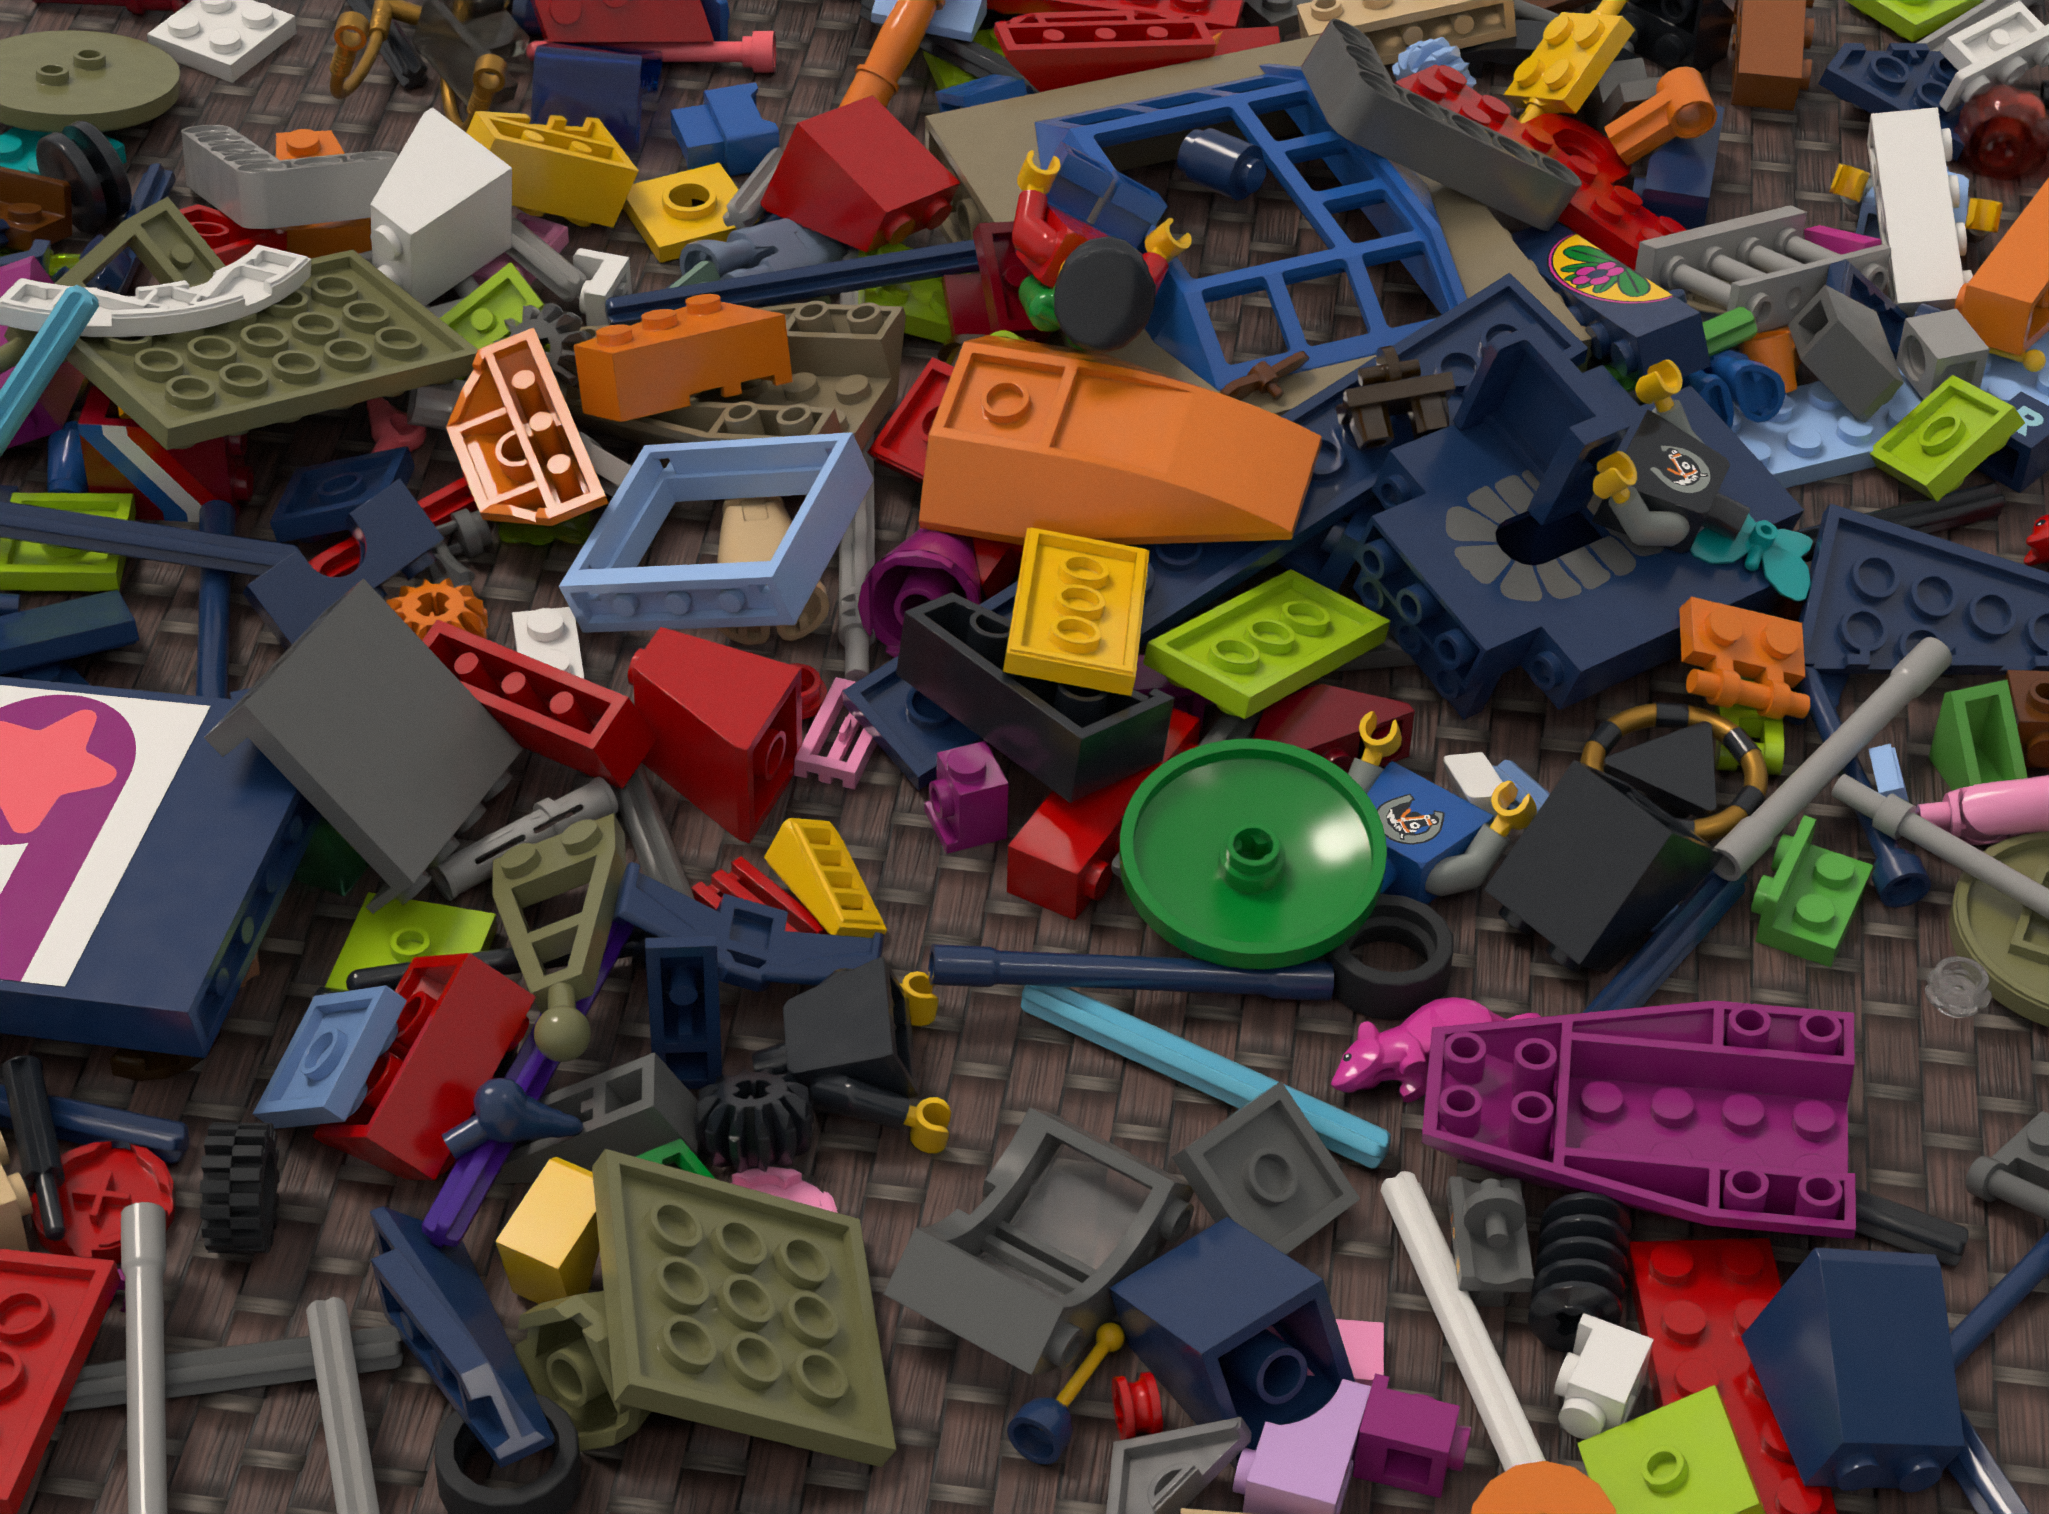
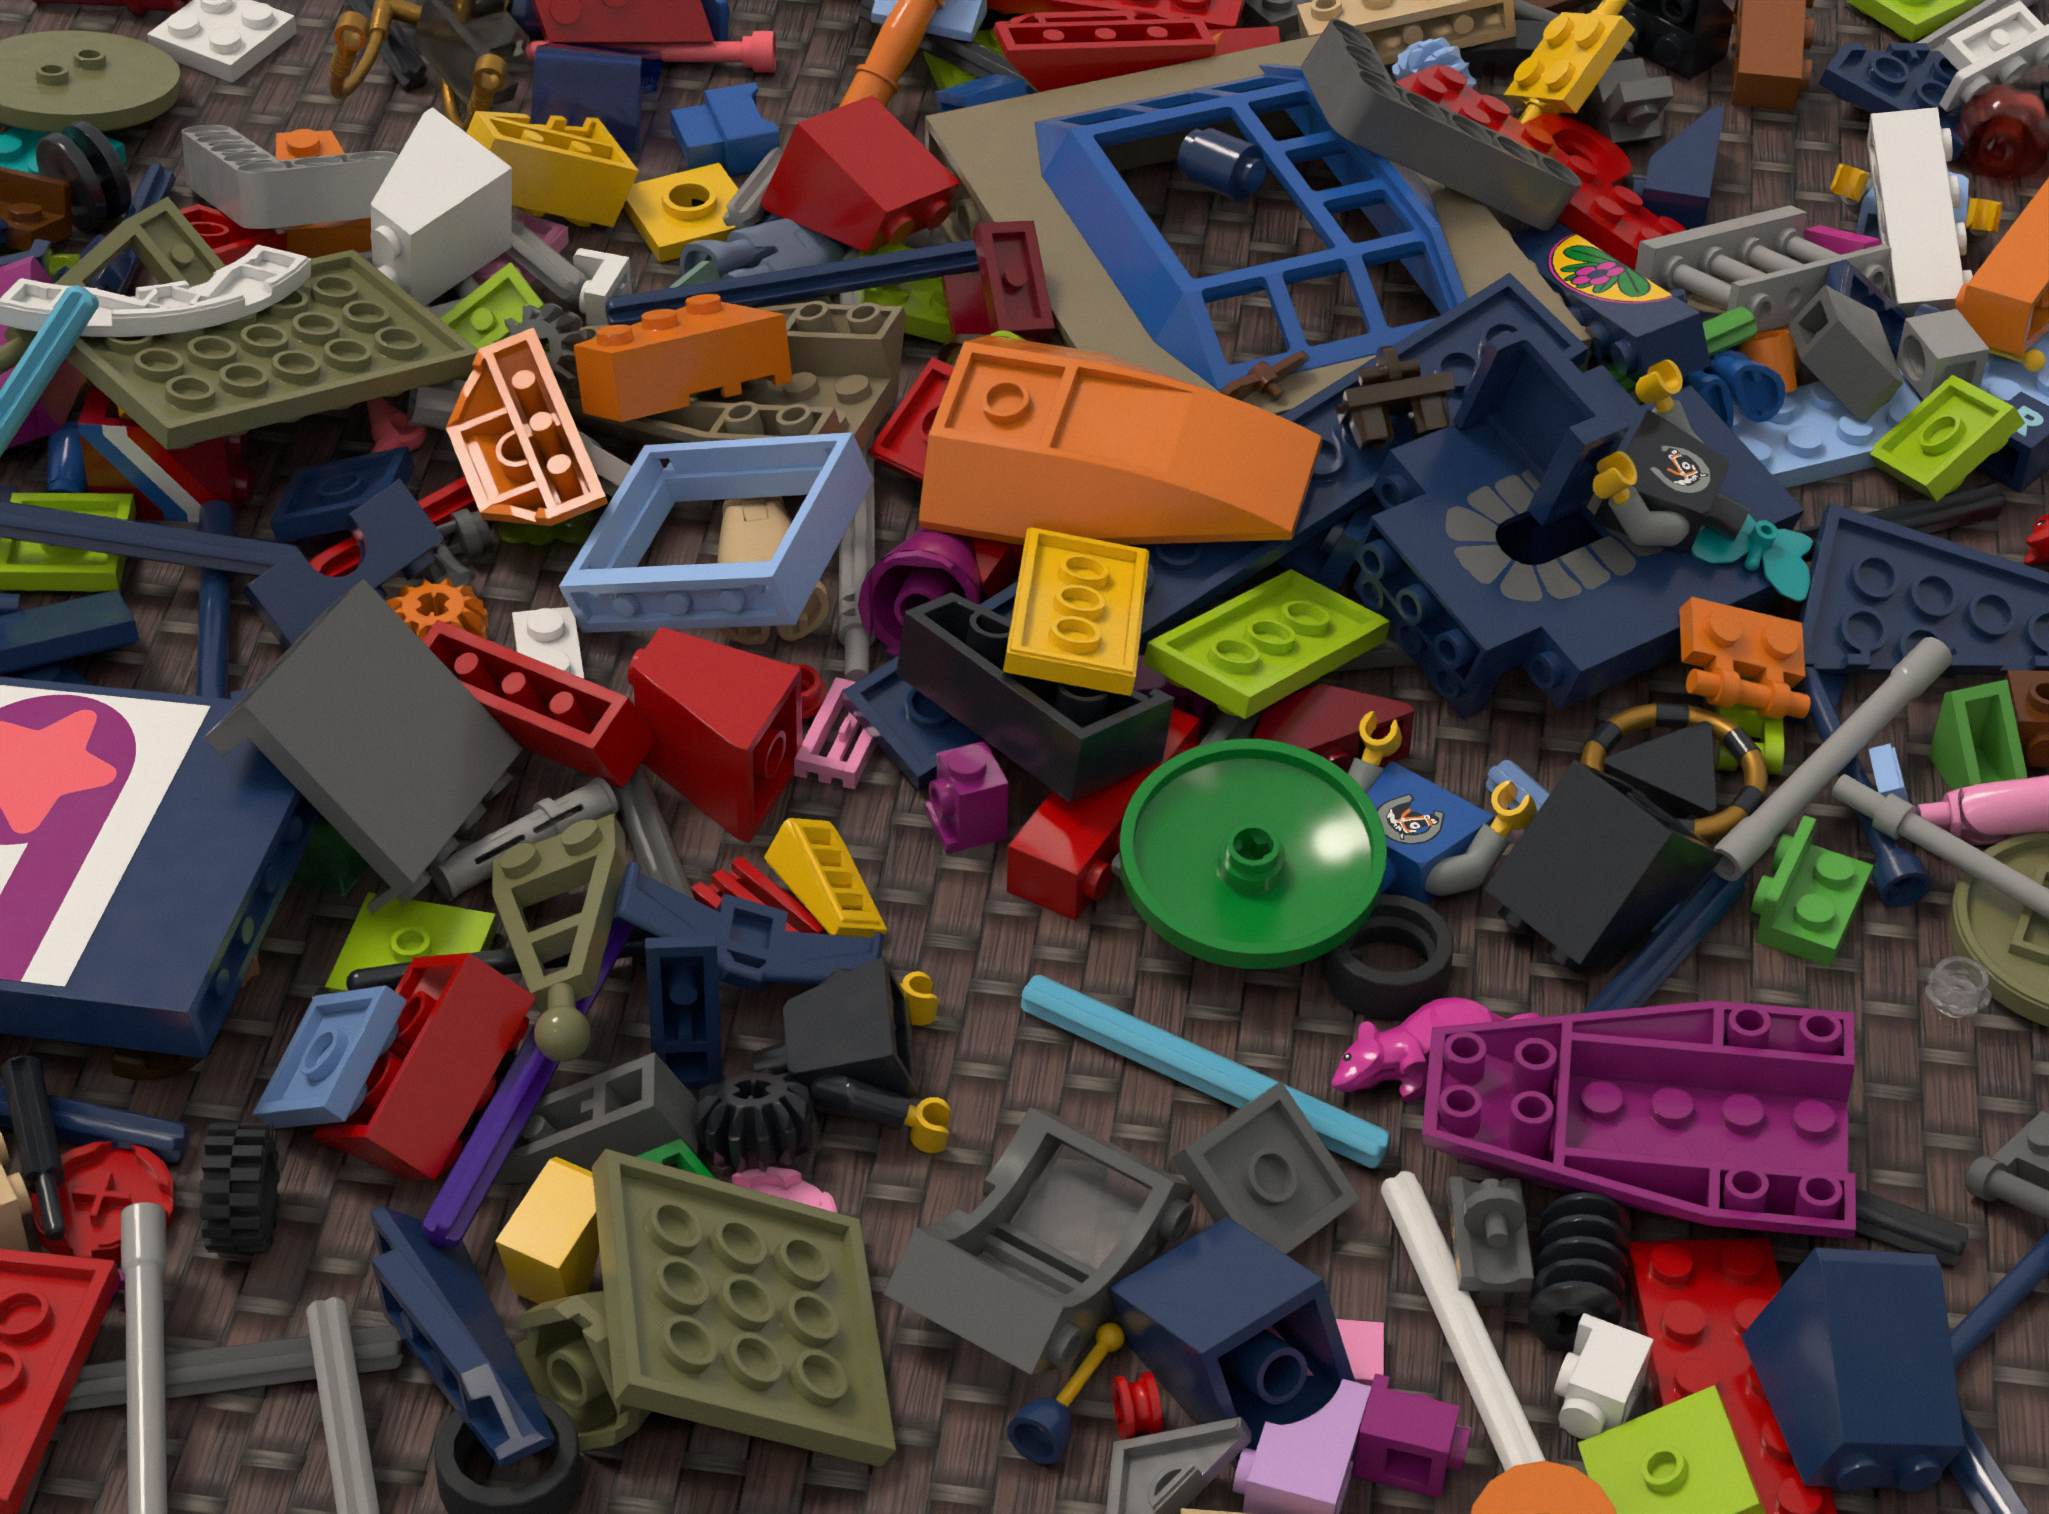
(508, 1117): dark blue animal -> none
(989, 967): dark blue piece -> none
(1080, 241): piece -> none
(1472, 779): white slope -> none
(1678, 109): orange piece -> none

